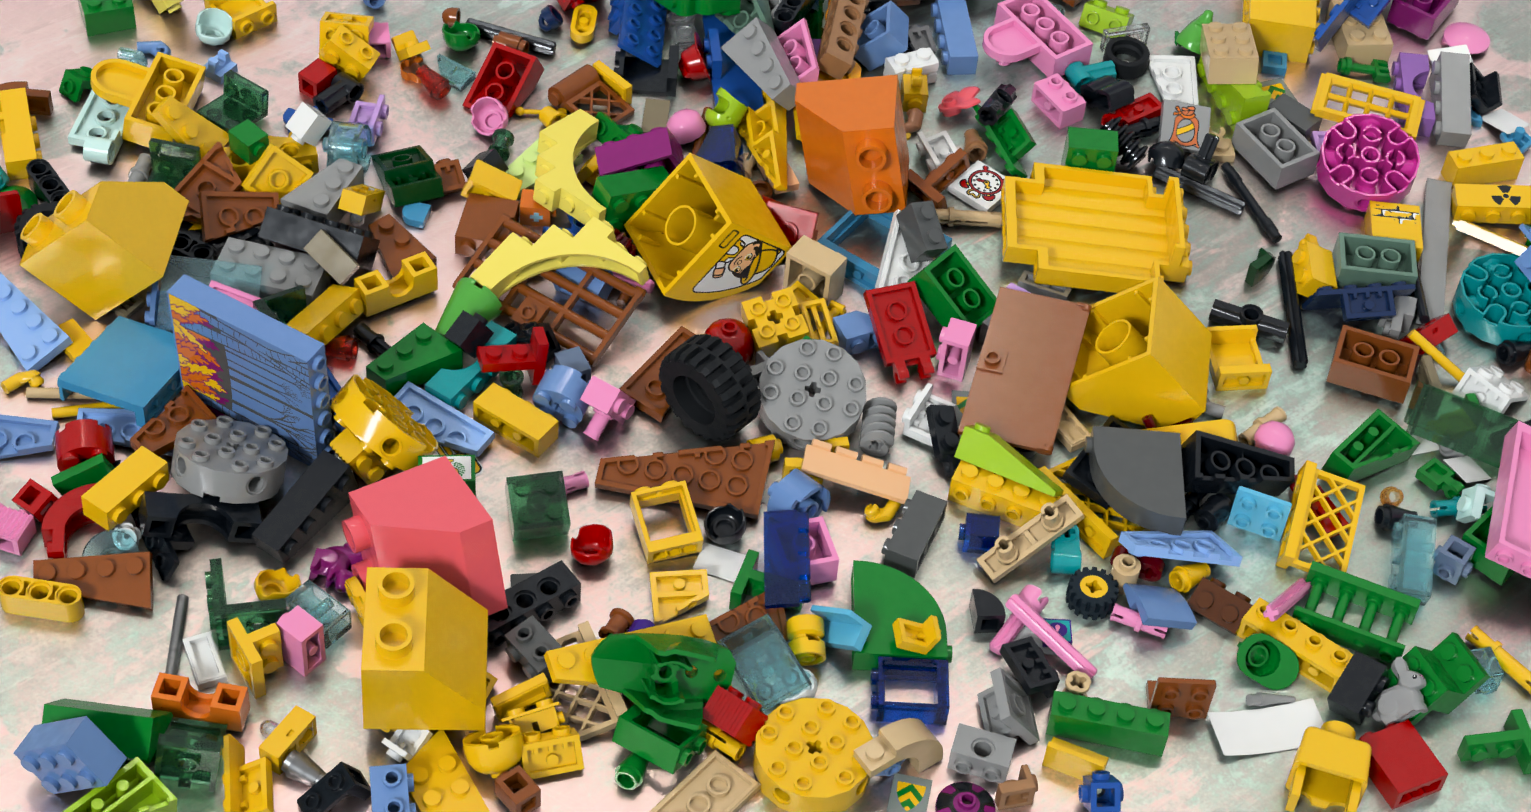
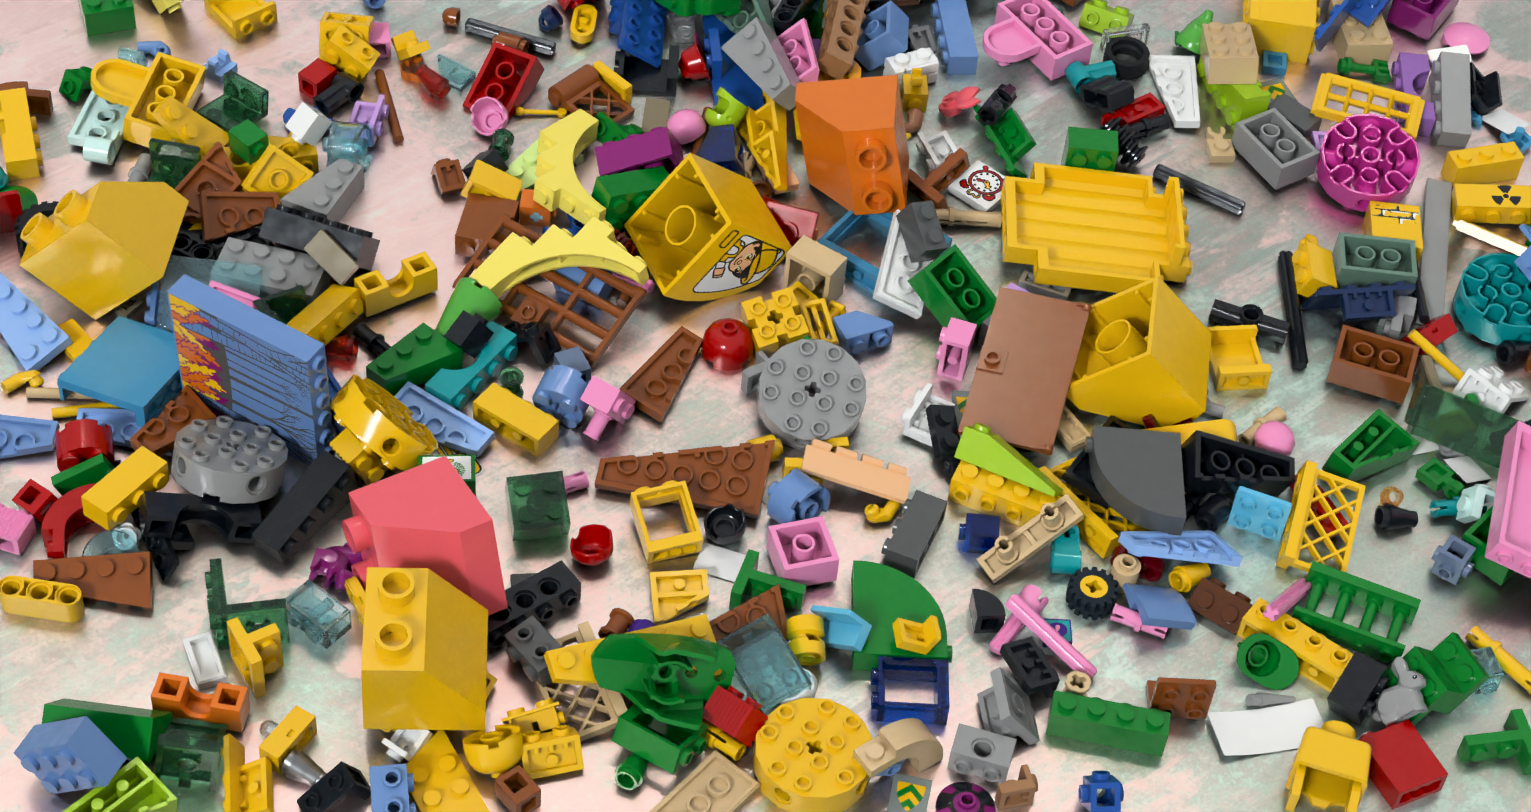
(45, 181): black beam -> none
(177, 634): flat silver bar -> none
(213, 26): light aqua hair -> none
(275, 584): yellow hair -> none
(301, 640): bright pink brick -> none
(361, 201): yellow piece -> none
(392, 116): none -> dark orange bar
(396, 243): dark orange wing -> none
(408, 175): dark green slope -> none
(416, 214): dark azure tile -> none
(461, 36): green hair -> none
(517, 356): red bracket -> none
(521, 695): yellow tile -> none
(549, 116): yellow piece -> none
(589, 171): yellow tile -> none
(710, 387): black tyre -> none
(786, 558): clear blue windscreen -> none
(878, 426): light grey piece -> none
(901, 329): red tile -> none
(974, 146): medium nougat cone -> none
(1058, 101): bright pink brick -> none
(1072, 759): yellow panel -> none
(1167, 154): black hair -> none
(1184, 124): light grey tile -> none
(1200, 165): black beam -> none
(1260, 267): dark green slope -> none
(1265, 222): black piece -> none
(1413, 556): clear light blue wedge -> none

